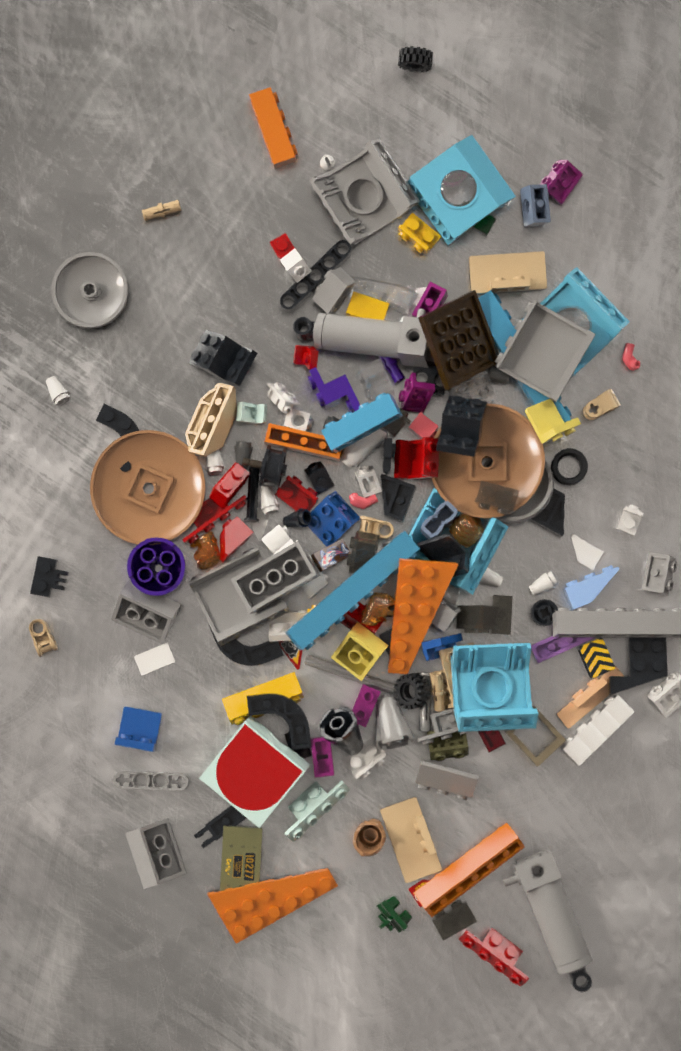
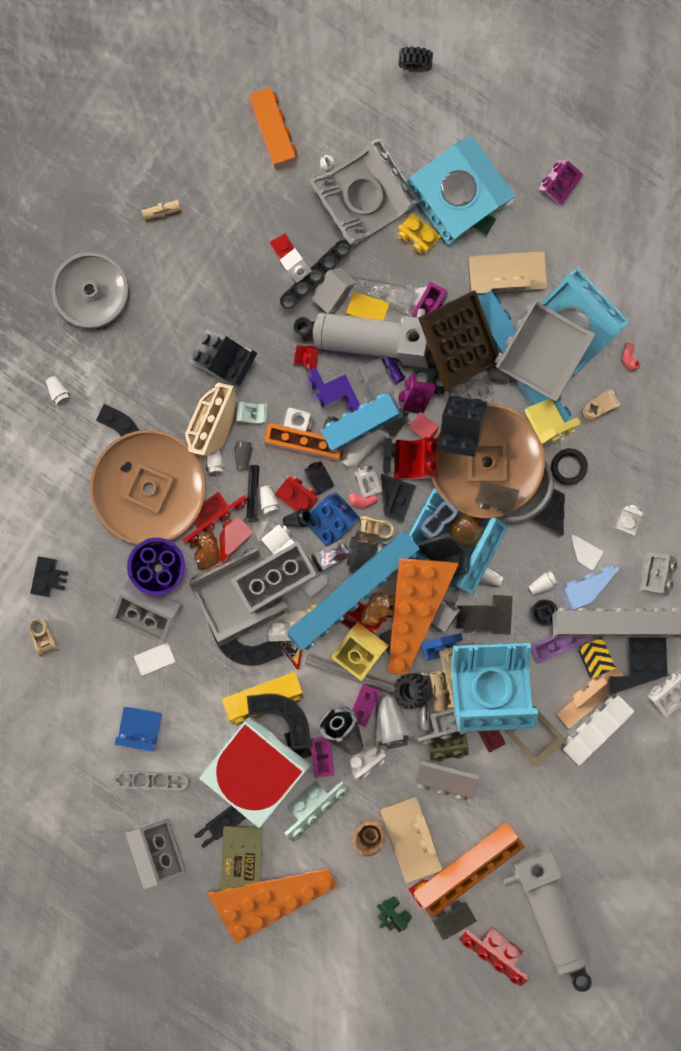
(229, 485): red brick -> none
(271, 467): black wheel -> none
(281, 397): white hinge -> none
(535, 205): sand blue brick -> none

